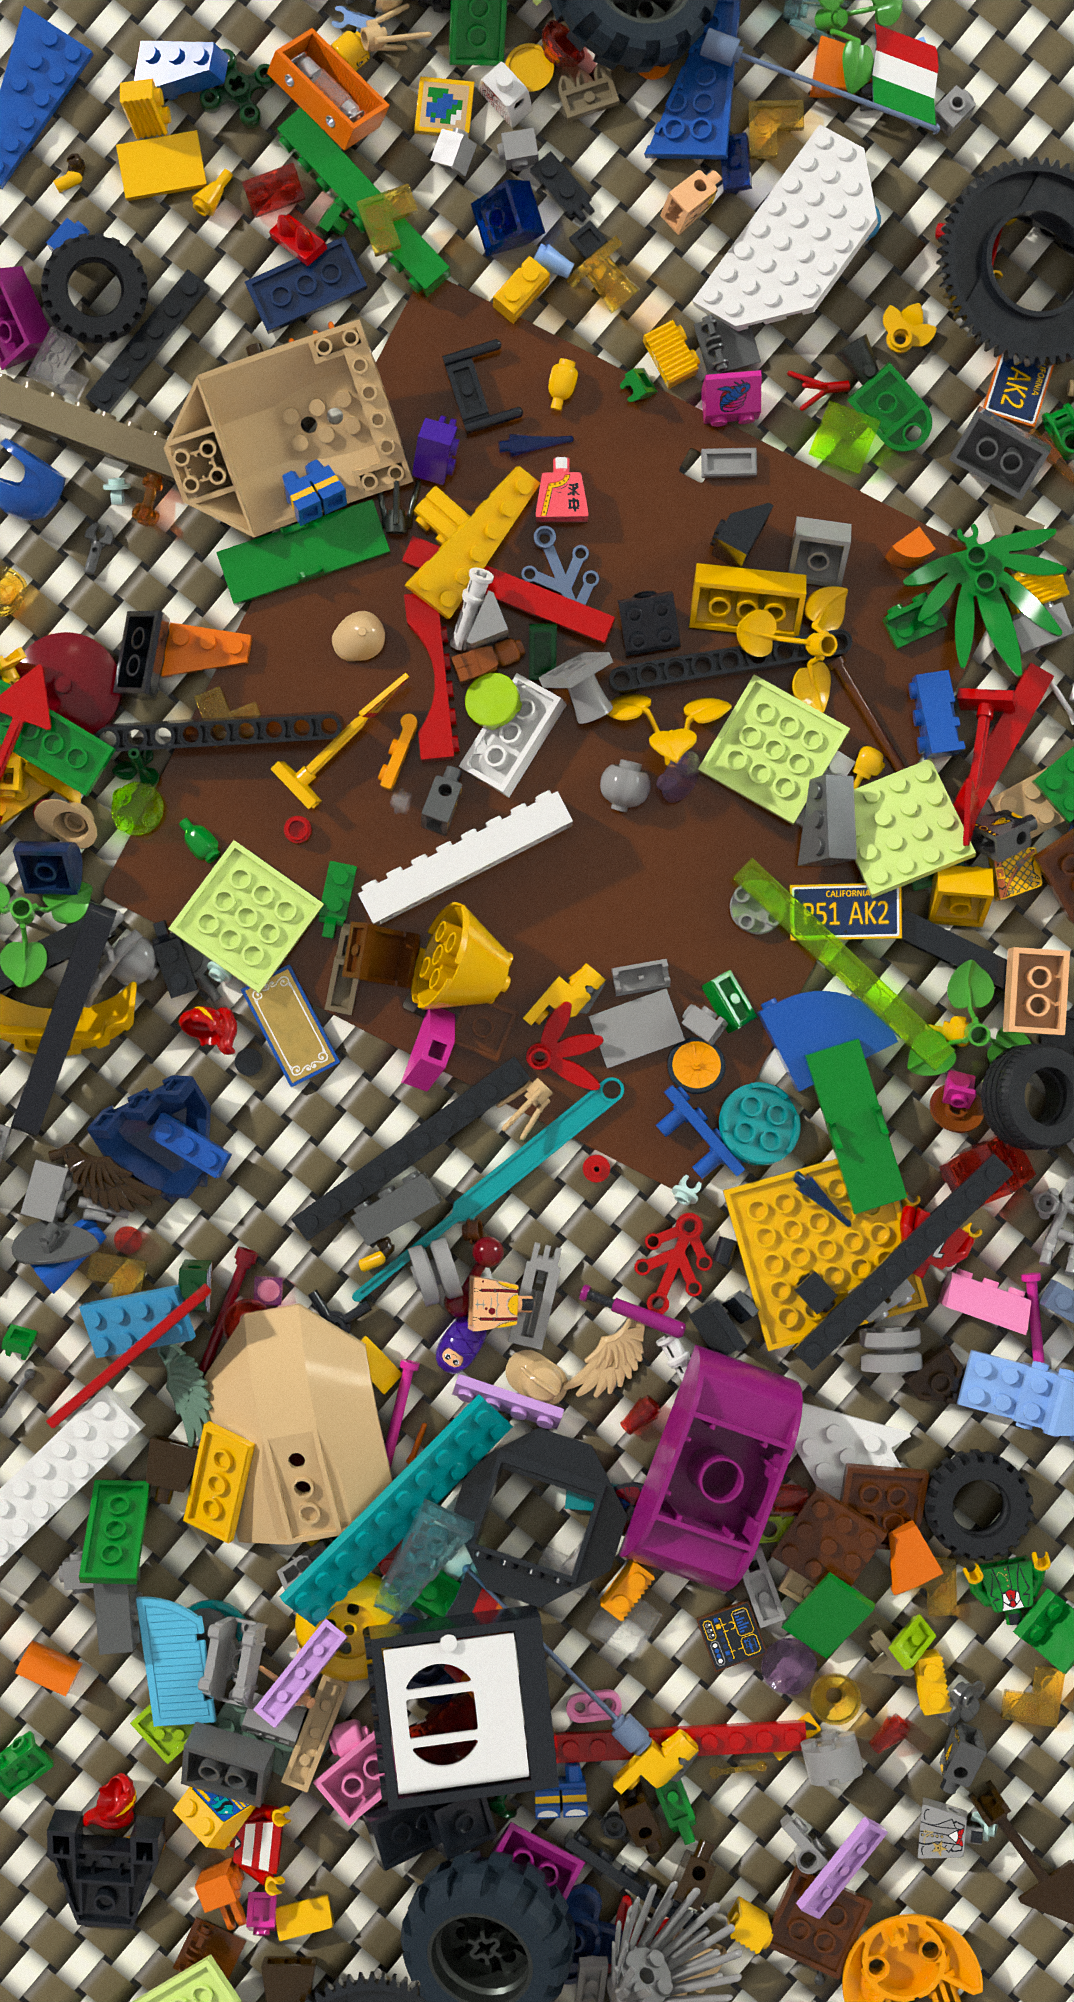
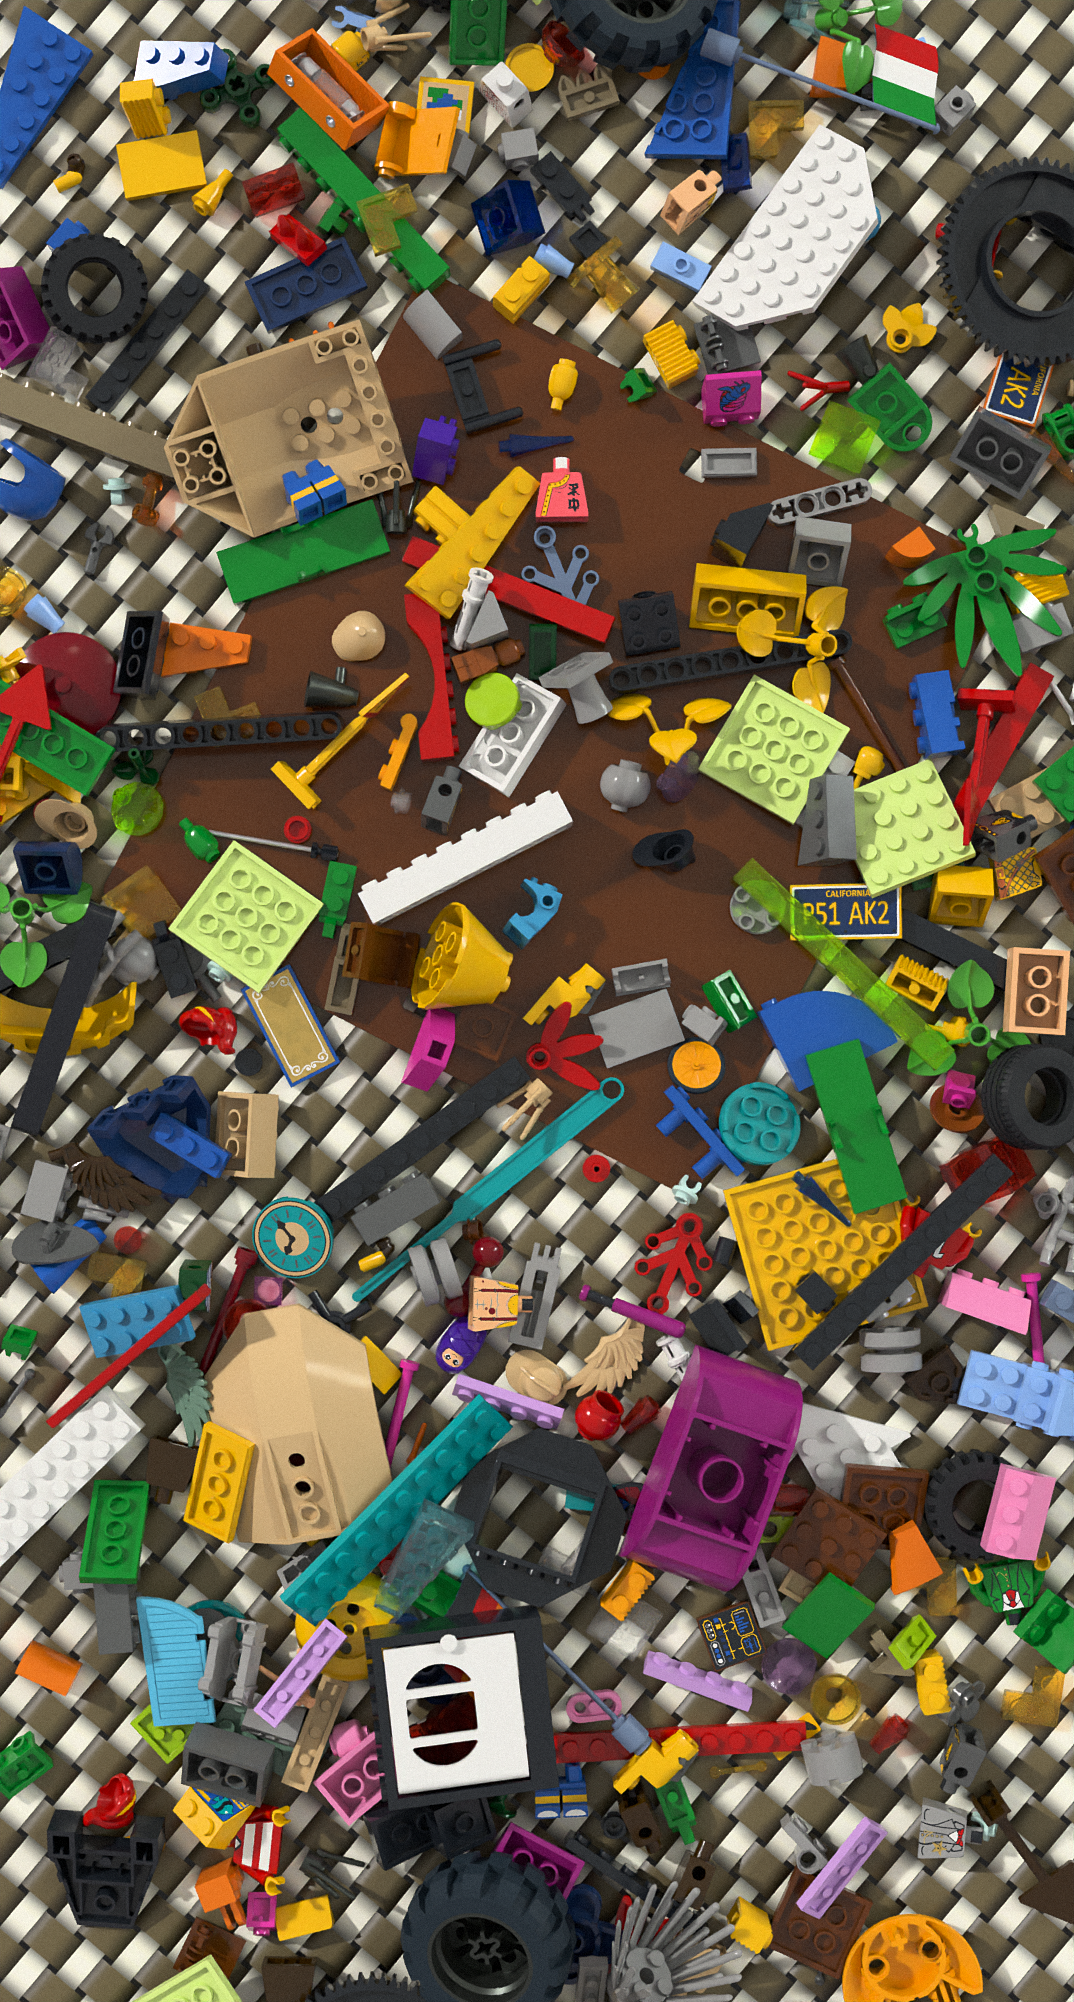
(43, 613): none -> light blue cone
(143, 901): none -> clear yellow bracket
(249, 1131): none -> tan slope
(293, 1237): none -> tile
(314, 1866): none -> pearl dark grey plant
(327, 852): none -> piece
(328, 692): none -> pearl dark grey piece
(415, 140): none -> light orange door
(432, 325): none -> light grey brick
(523, 929): none -> dark azure tile
(599, 1416): none -> red piece
(667, 849): none -> black piece
(680, 267): none -> light blue plate
(697, 1680): none -> lavender plate
(818, 498): none -> light grey beam
(917, 983): none -> yellow brick
(1017, 1513): none -> bright pink slope

